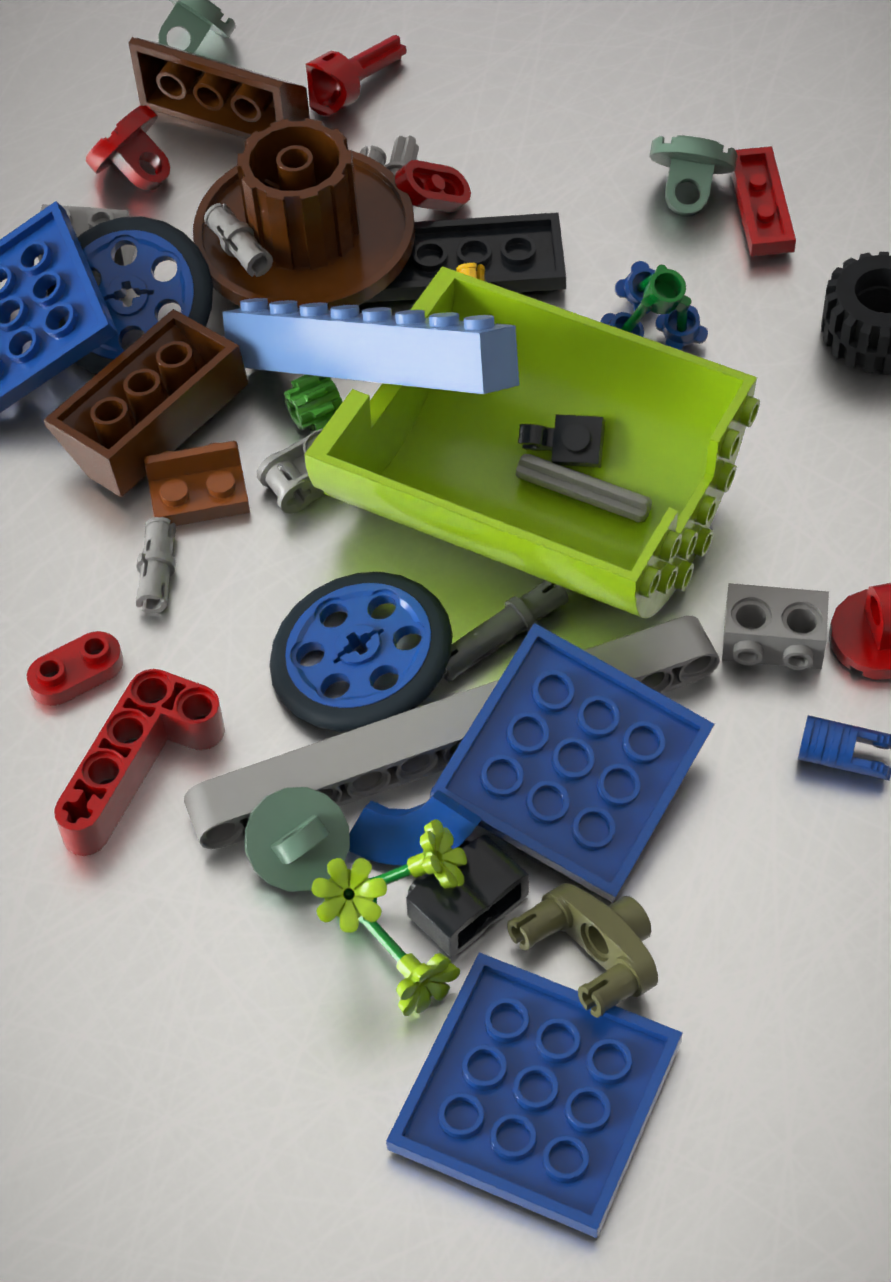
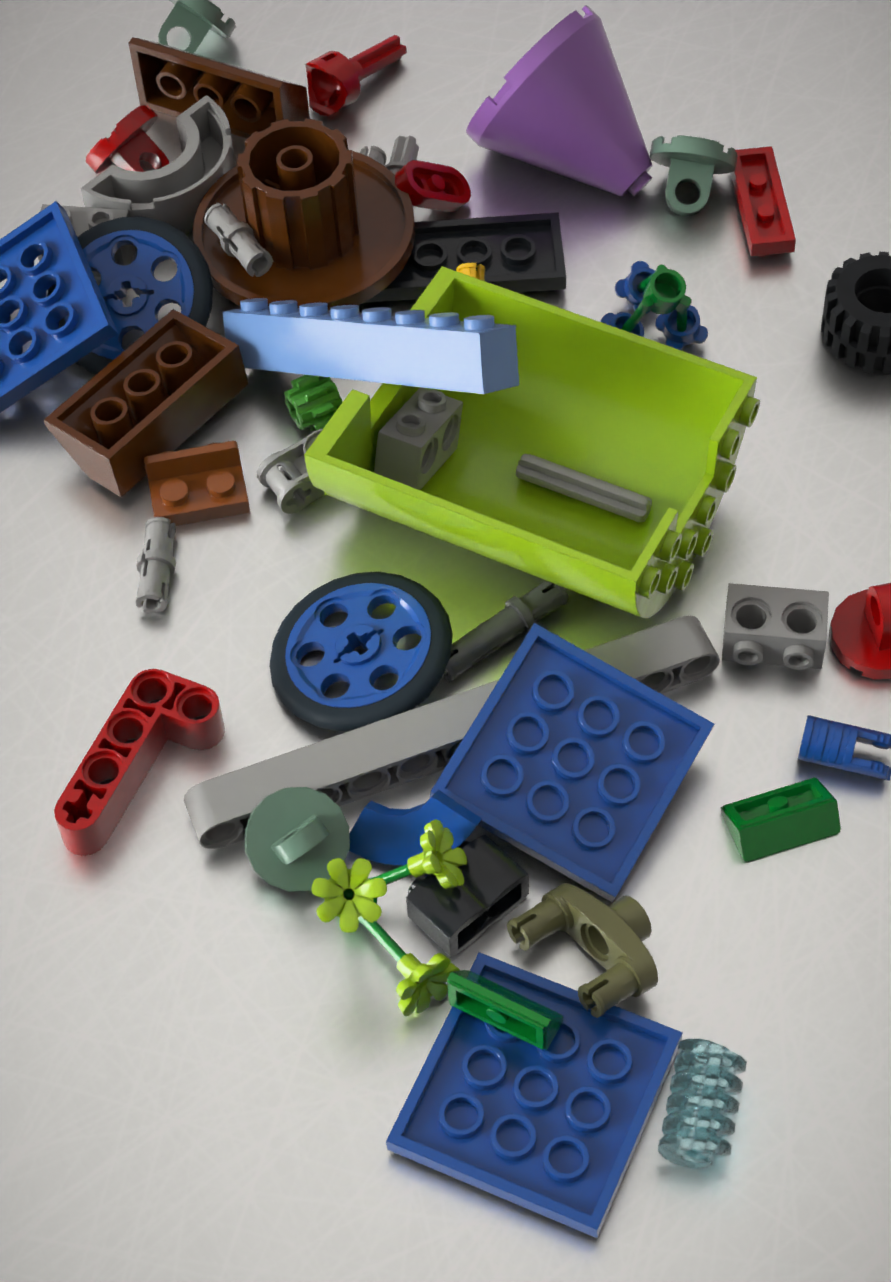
(76, 668): red plate -> none
(179, 187): none -> light grey brick
(419, 438): none -> light grey brick
(503, 1008): none -> green slope
(568, 111): none -> medium lavender cone
(572, 441): black plate -> none
(701, 1104): none -> clear light blue piece
(782, 819): none -> green slope

